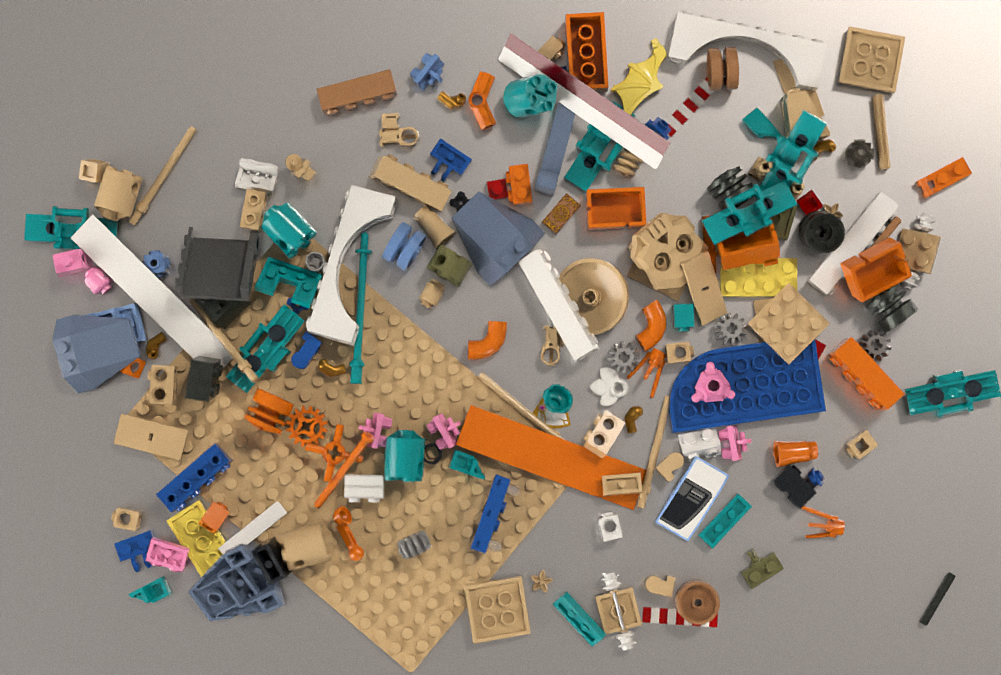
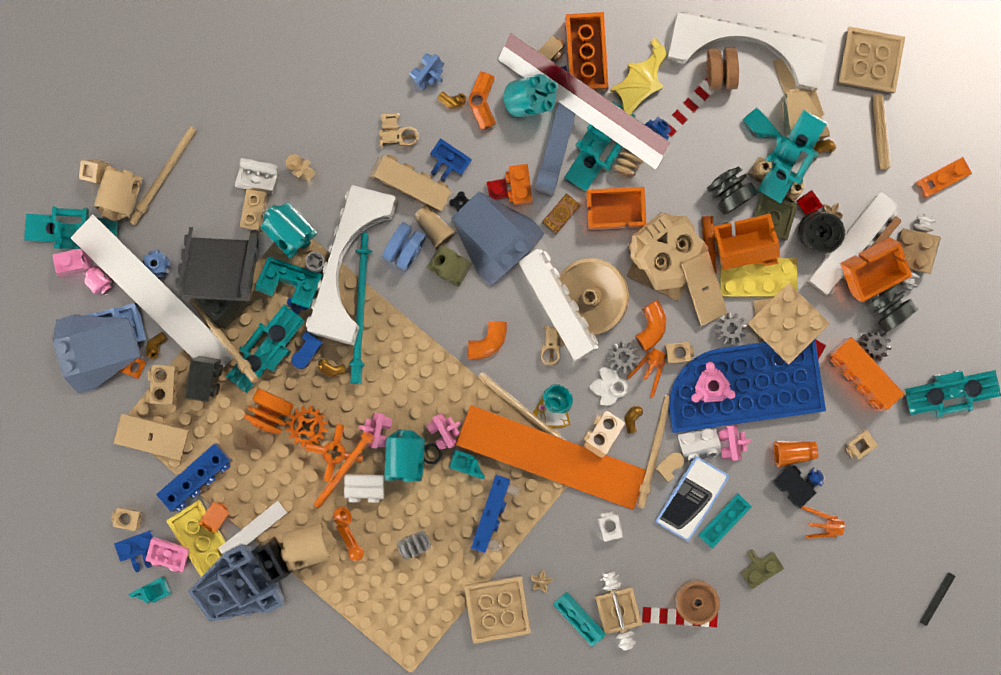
(356, 92): medium nougat brick -> none
(431, 293): tan brick -> none
(621, 484): tan plate -> none
(658, 586): tan leg -> none
(683, 317): teal brick -> none
(752, 218): teal piece -> none
(855, 158): clear smoke brick -> none

